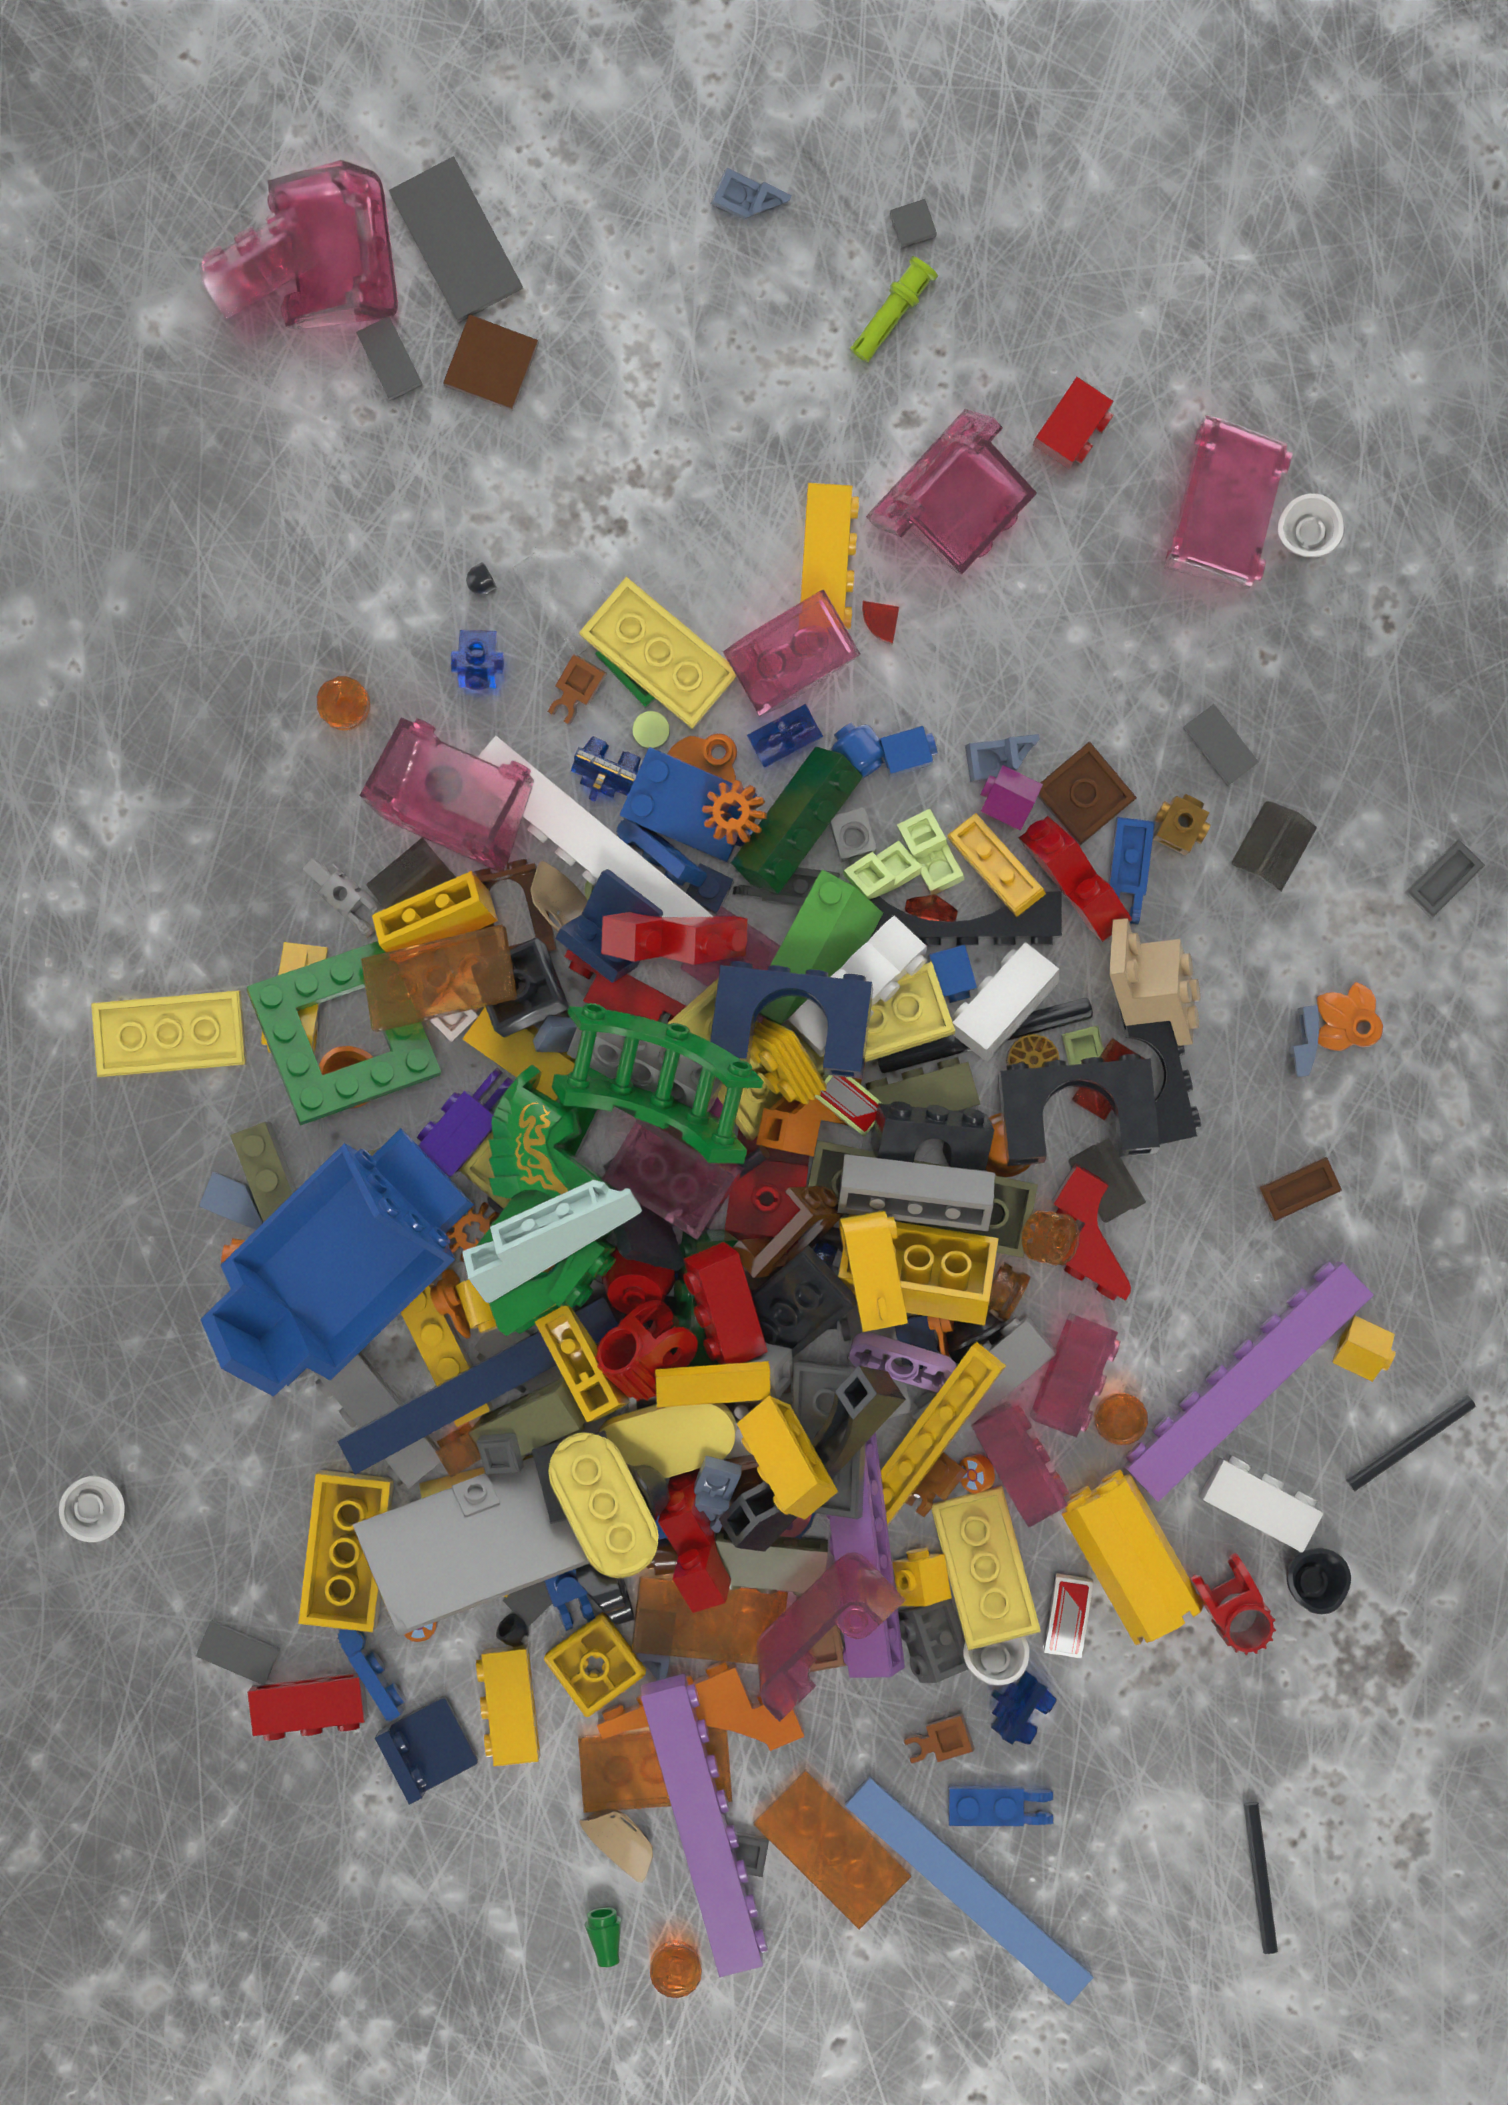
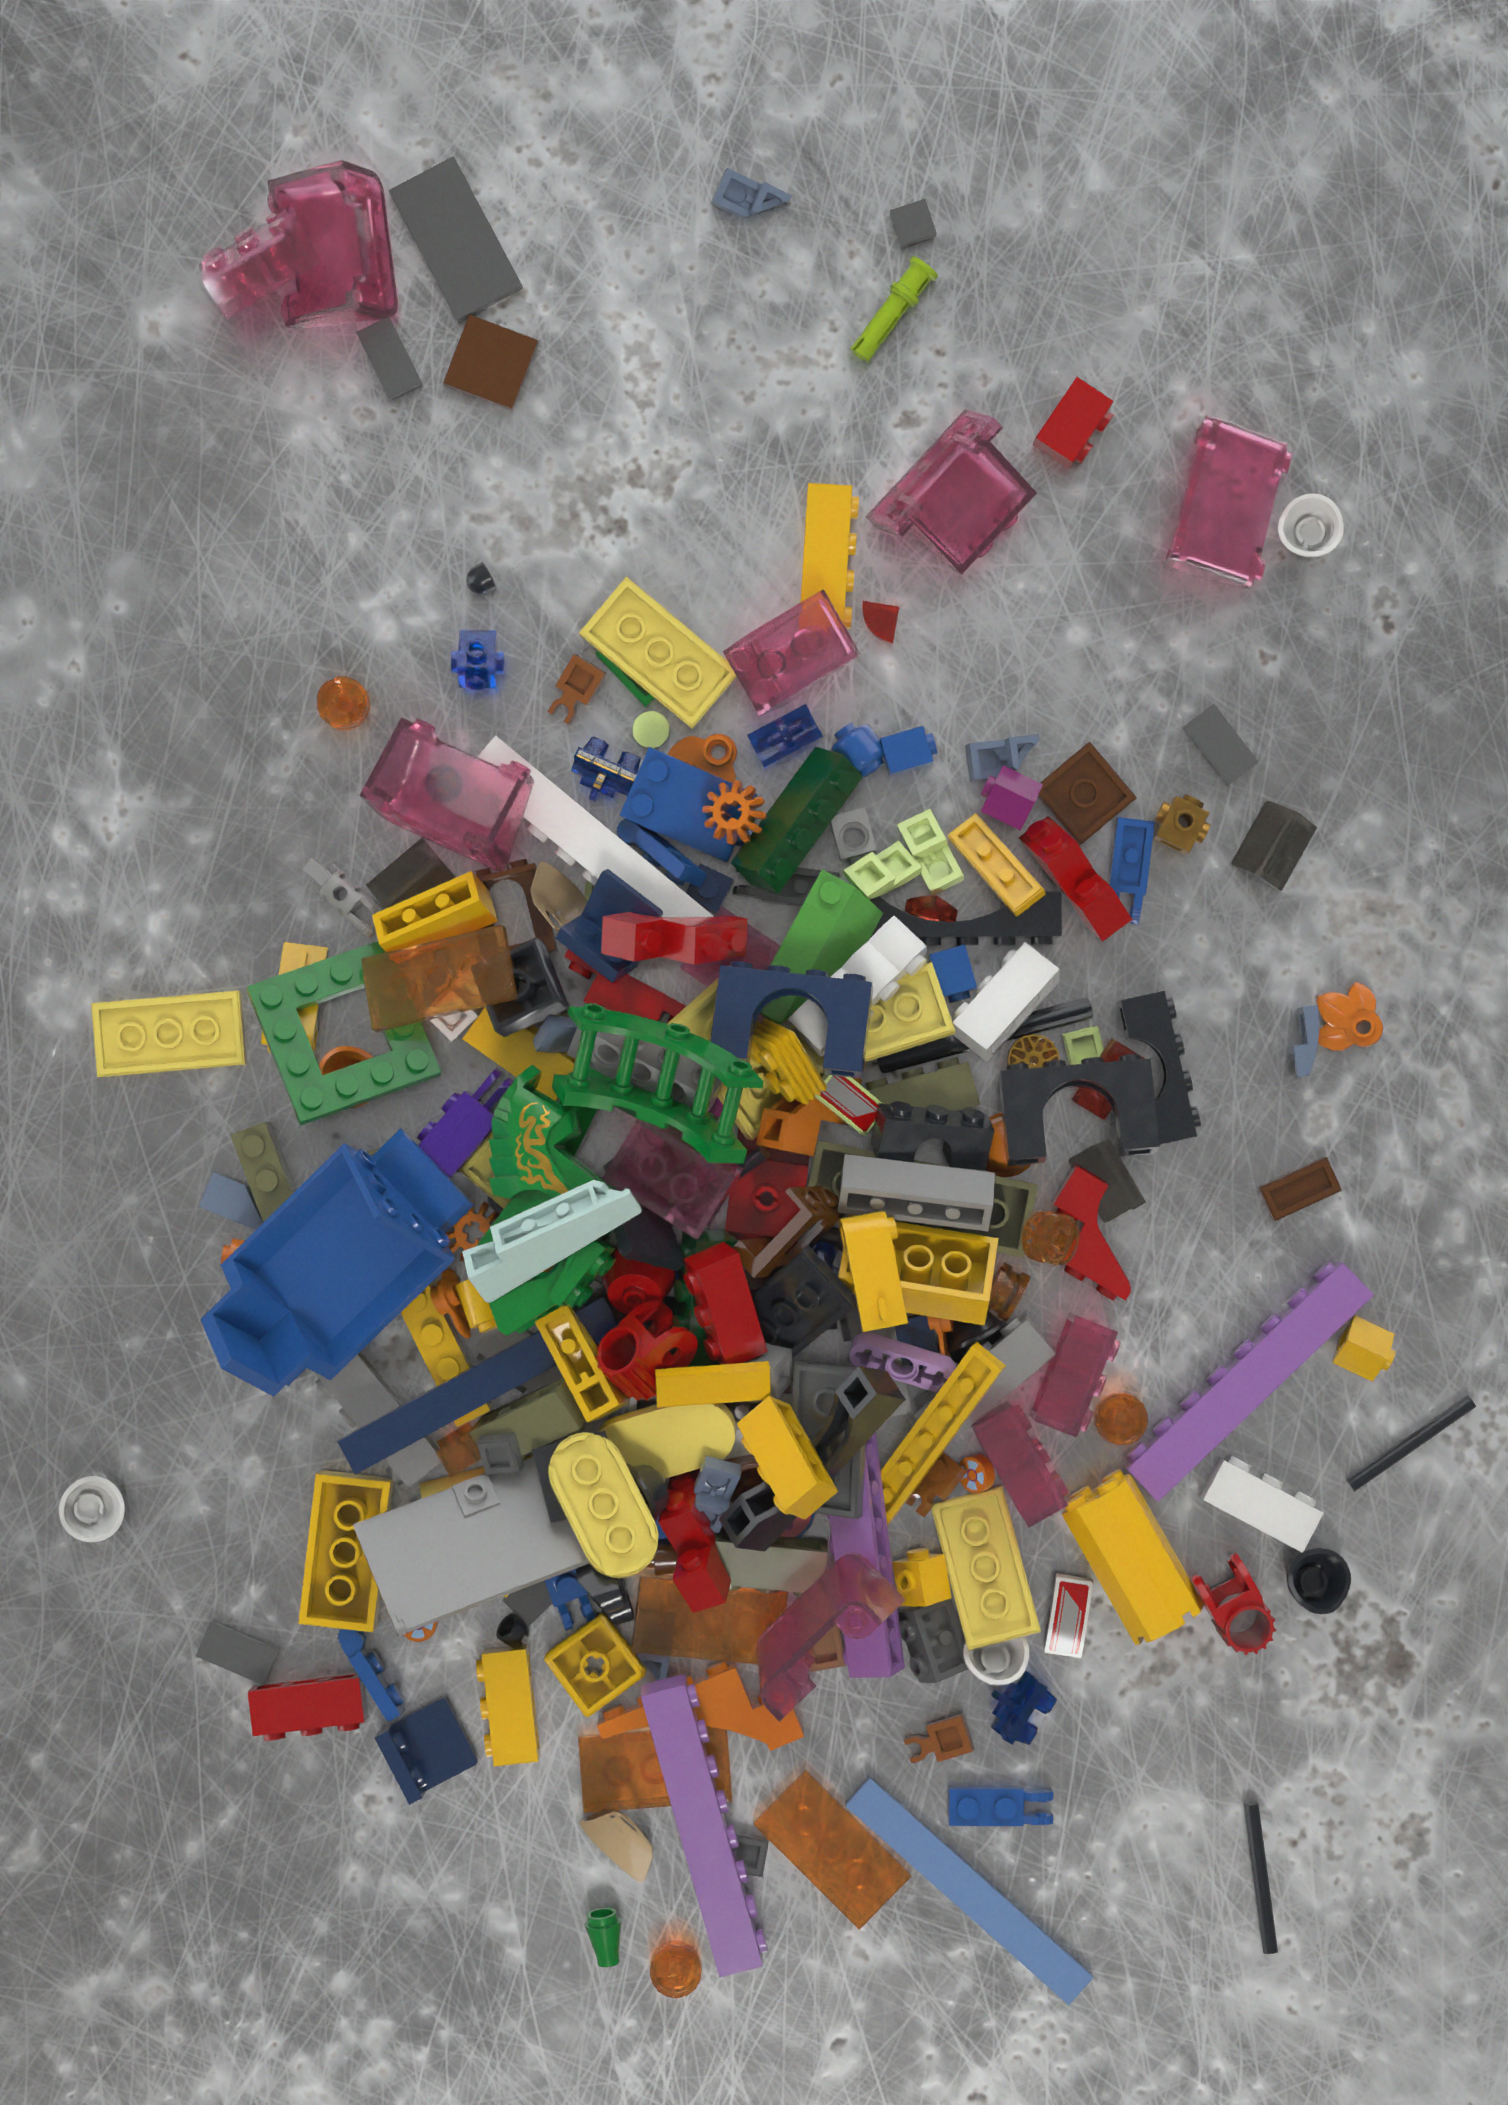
(1154, 982): tan bracket -> none
(1444, 878): dark grey tile -> none

